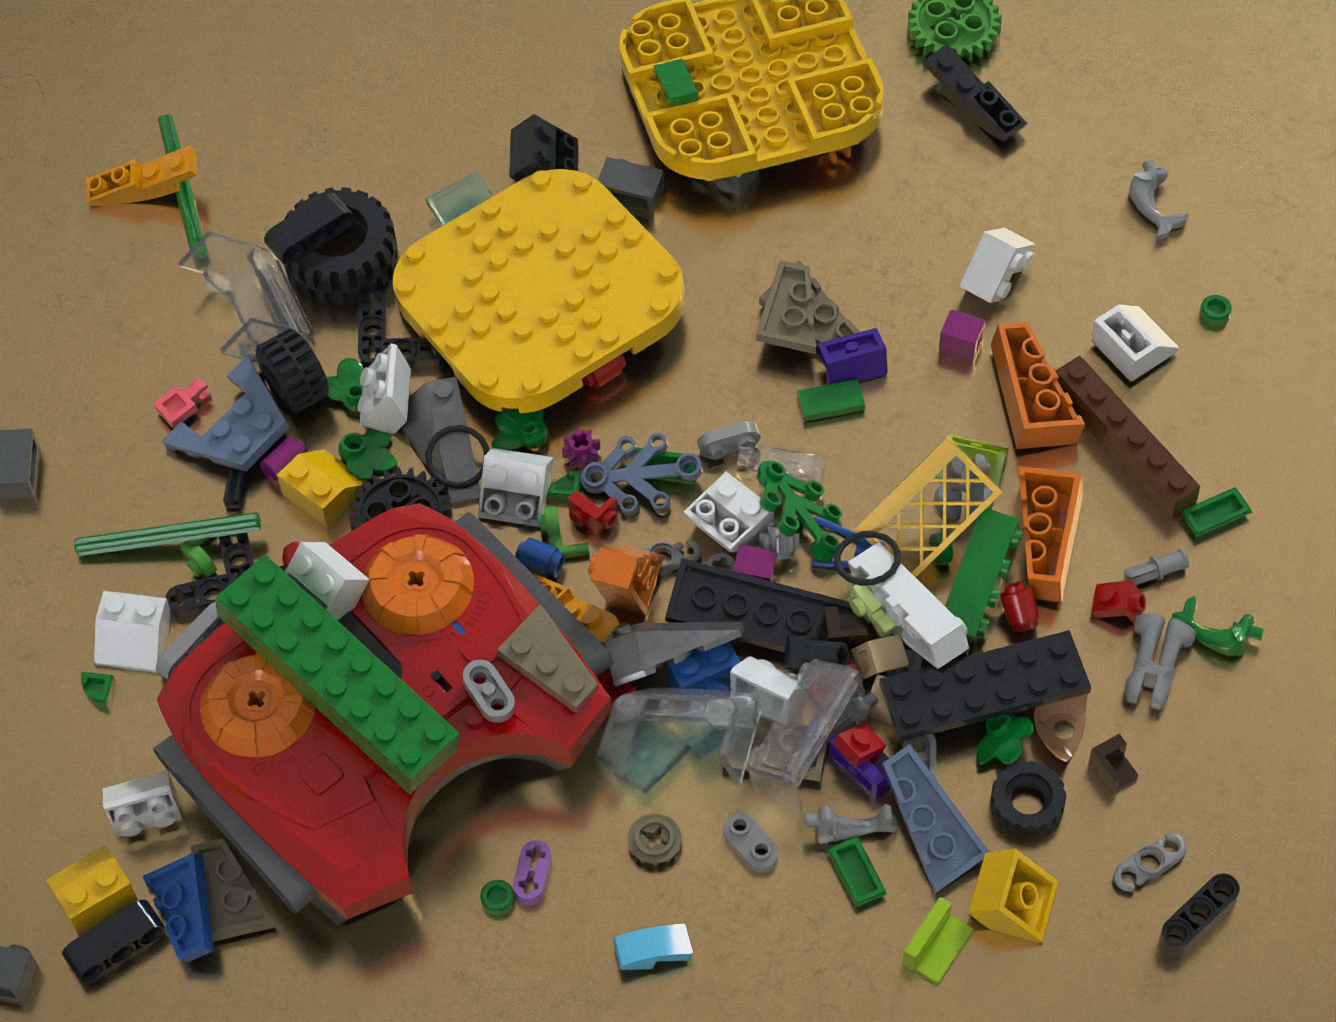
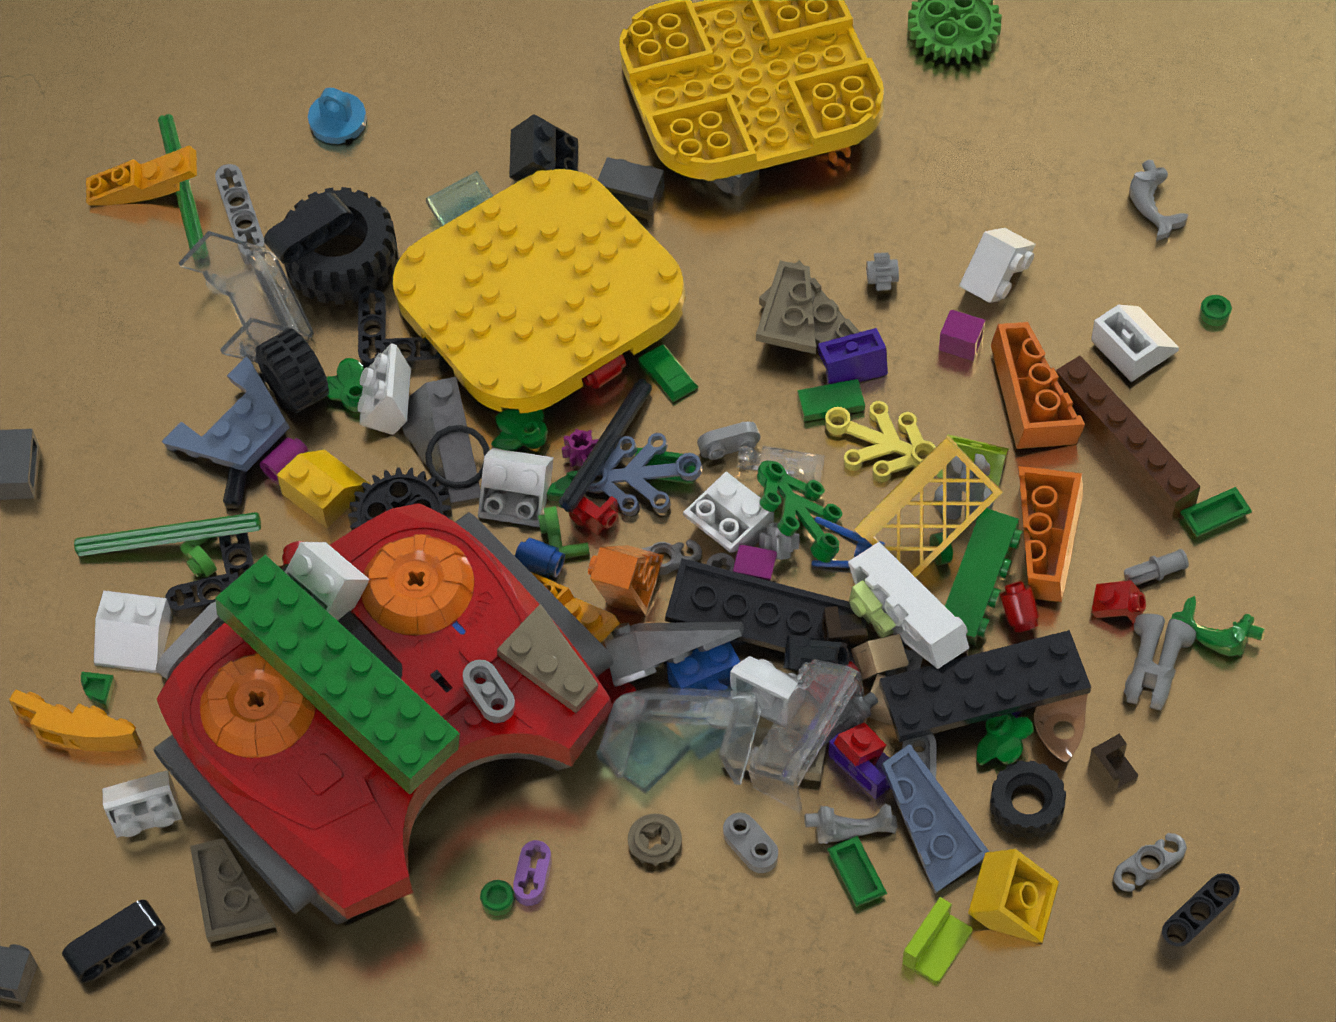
(82, 730): none -> light orange slope
(92, 889): yellow slope -> none
(181, 404): coral plate -> none
(183, 900): blue wing -> none
(242, 212): none -> light grey beam
(337, 116): none -> dark azure tile
(366, 453): green plate -> none
(605, 445): none -> black axle
(646, 946): medium azure slope -> none
(668, 373): none -> green tile
(676, 82): green tile -> none
(867, 534): black piece -> none
(882, 271): none -> light grey gear
(885, 442): none -> light yellow plant
(972, 97): black slope -> none

